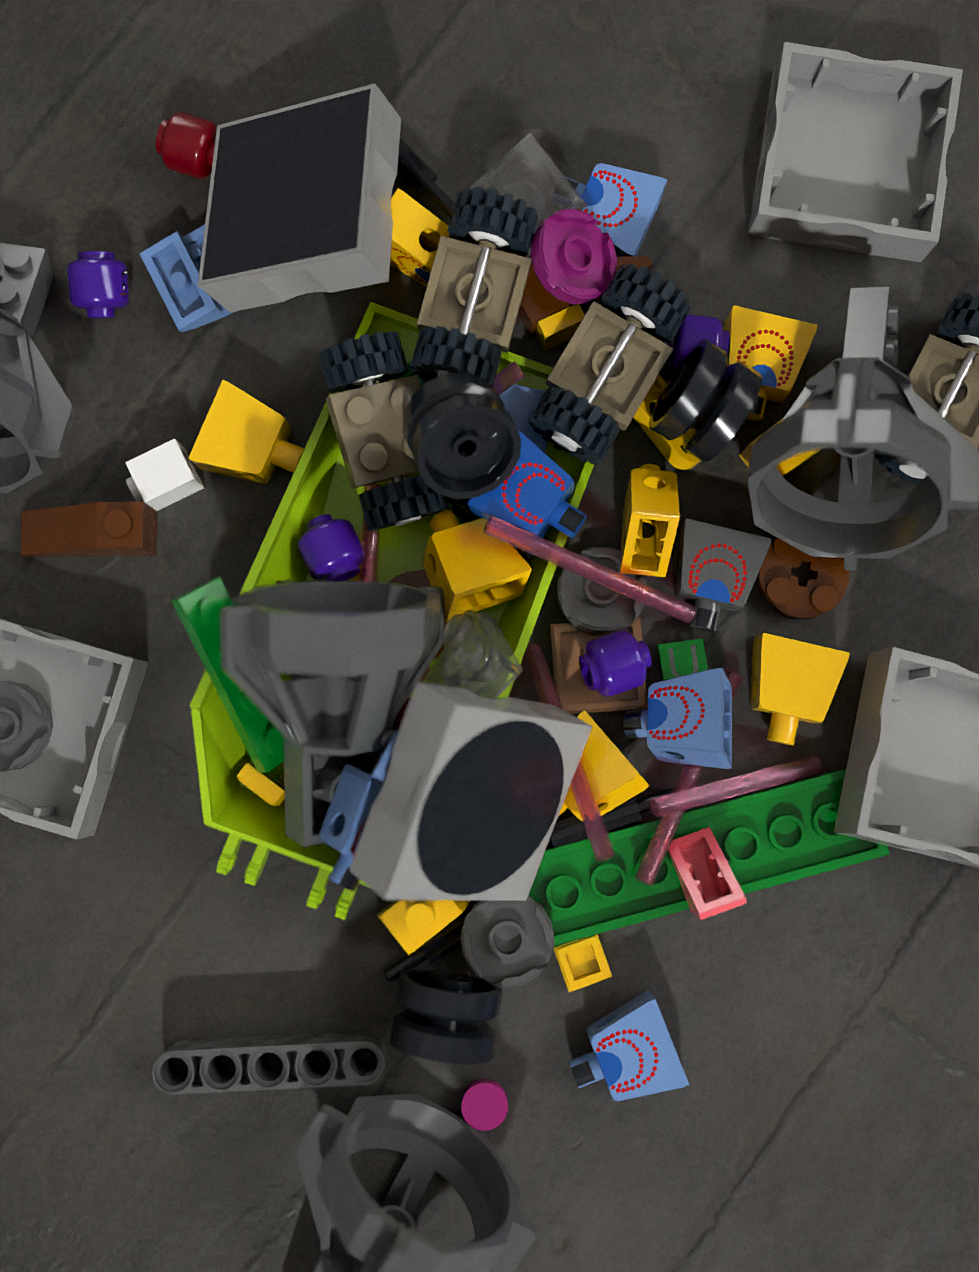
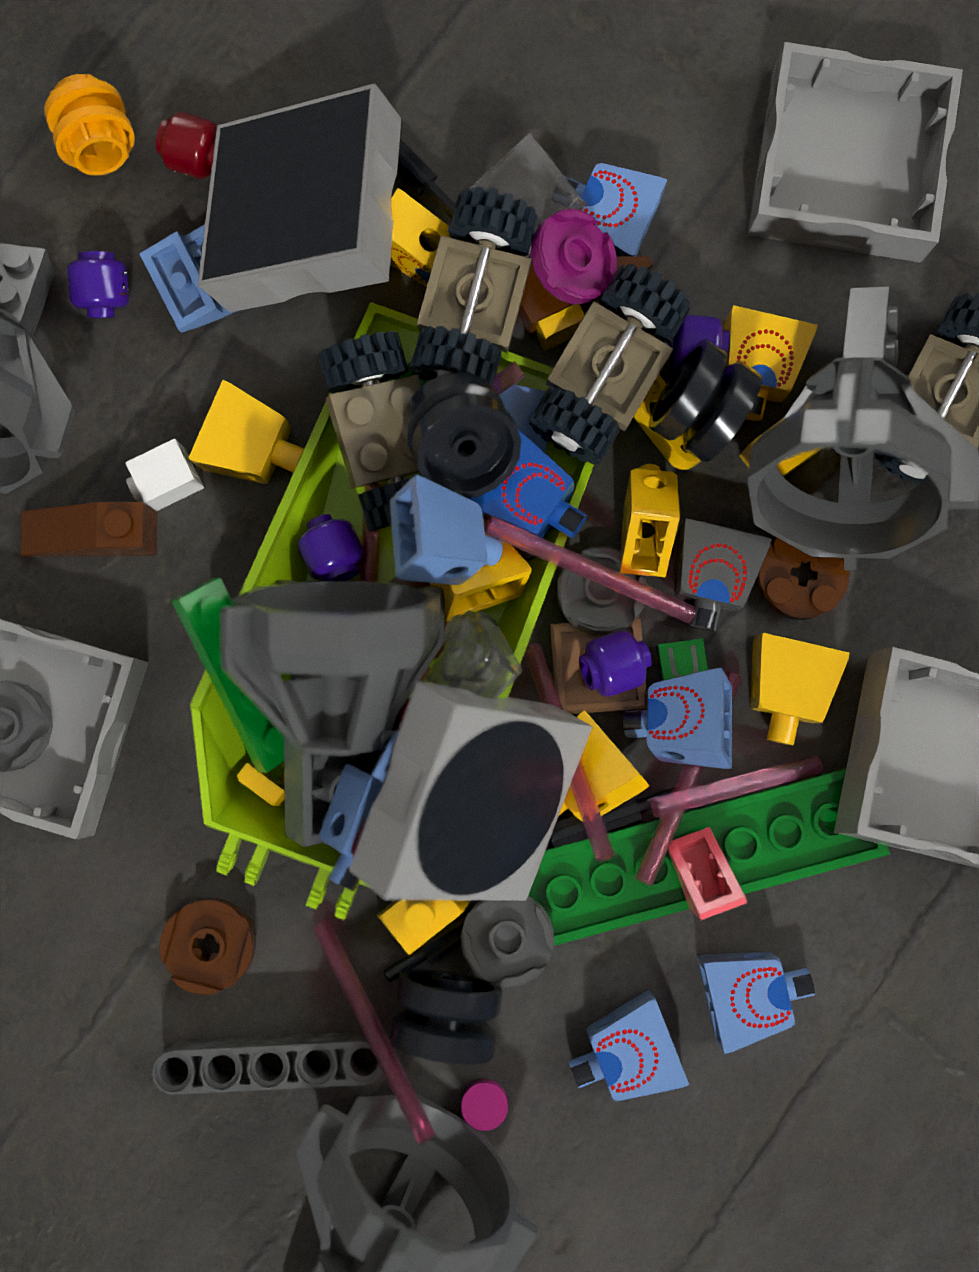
(89, 124): none -> light orange piece
(185, 959): none -> reddish brown plate
(374, 1033): none -> clear pink piece
(439, 534): none -> medium blue torso
(582, 962): yellow tile -> none
(750, 996): none -> medium blue torso

